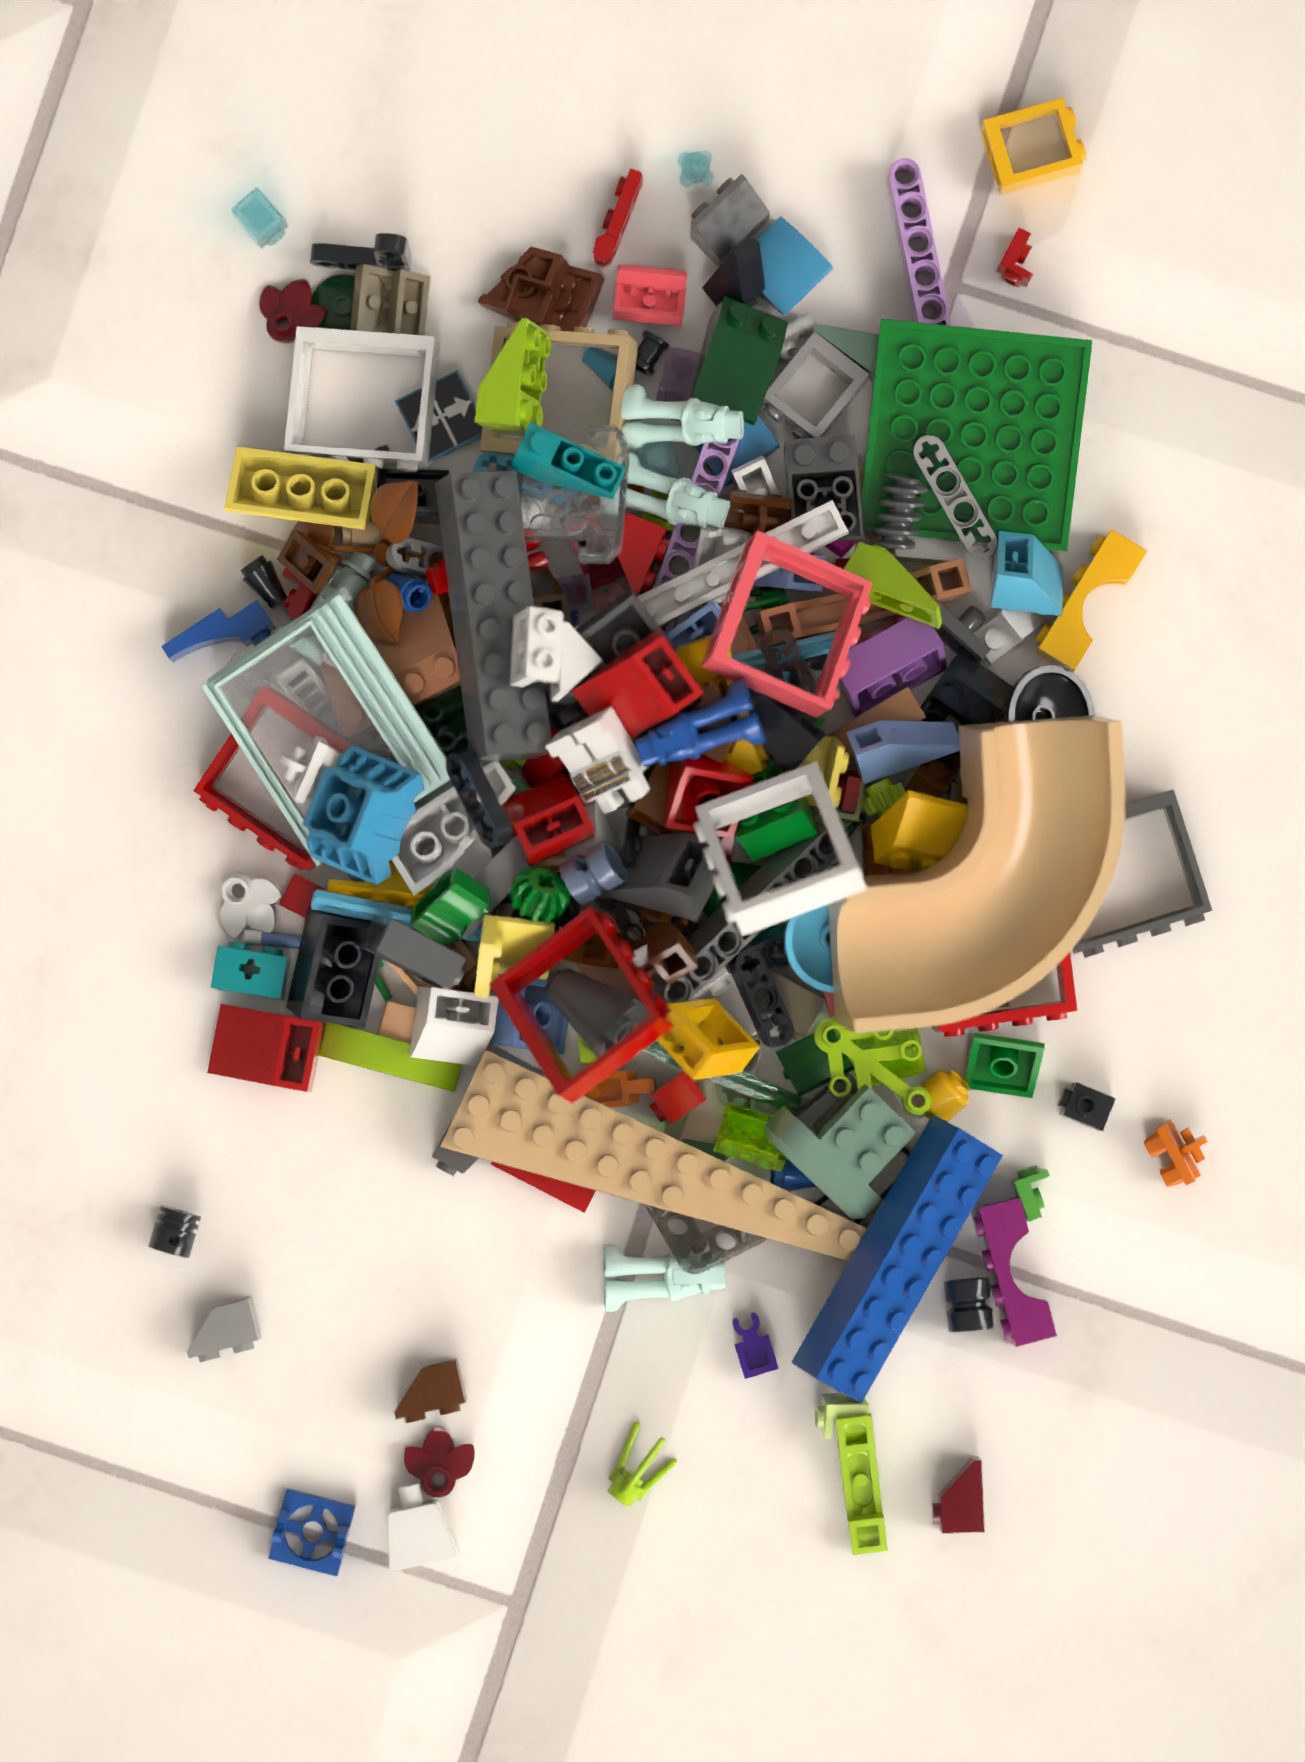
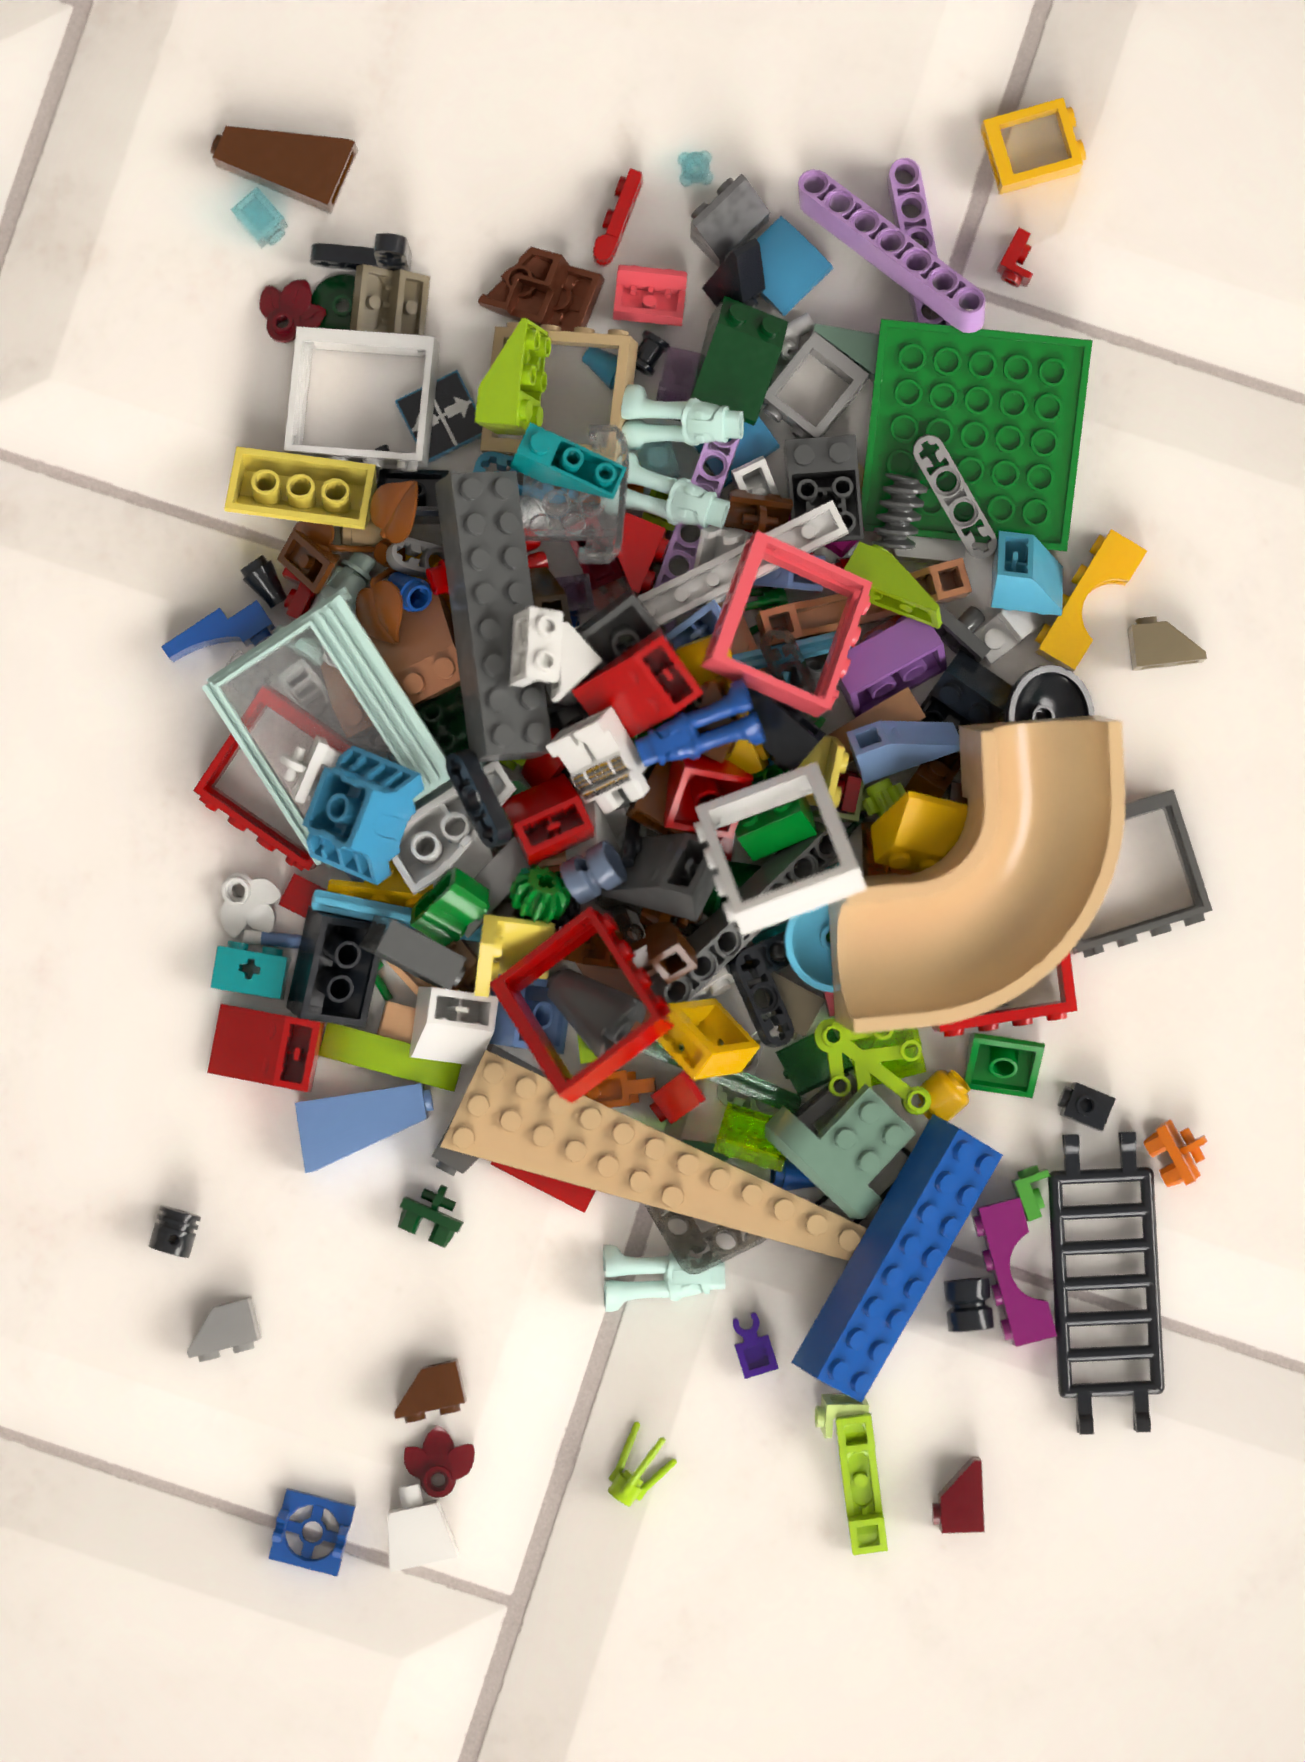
(290, 163): none -> reddish brown slope
(352, 1122): none -> medium blue slope
(444, 1226): none -> dark green hips
(899, 264): none -> lavender beam
(1062, 1284): none -> black bar
(1161, 645): none -> dark tan slope

